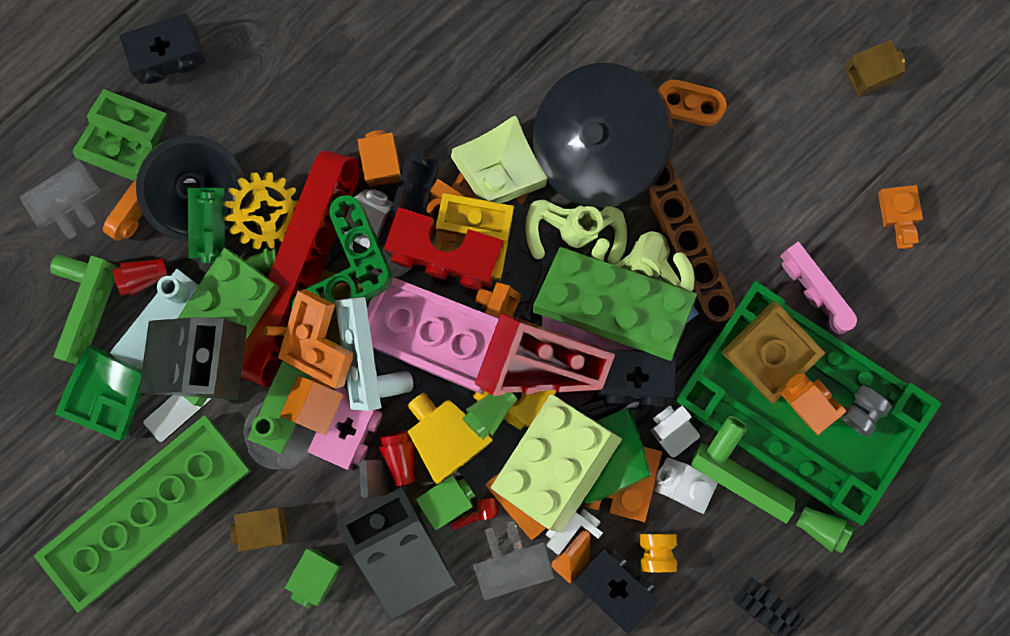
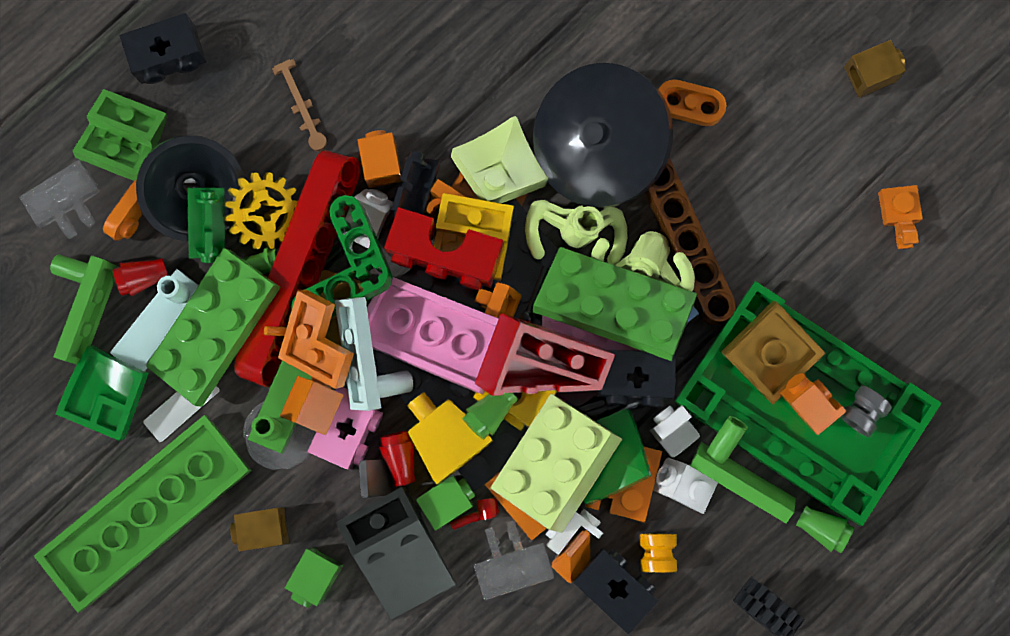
(193, 358): pearl dark grey slope -> none
(317, 140): none -> medium nougat piece
(818, 289): bright pink plate -> none

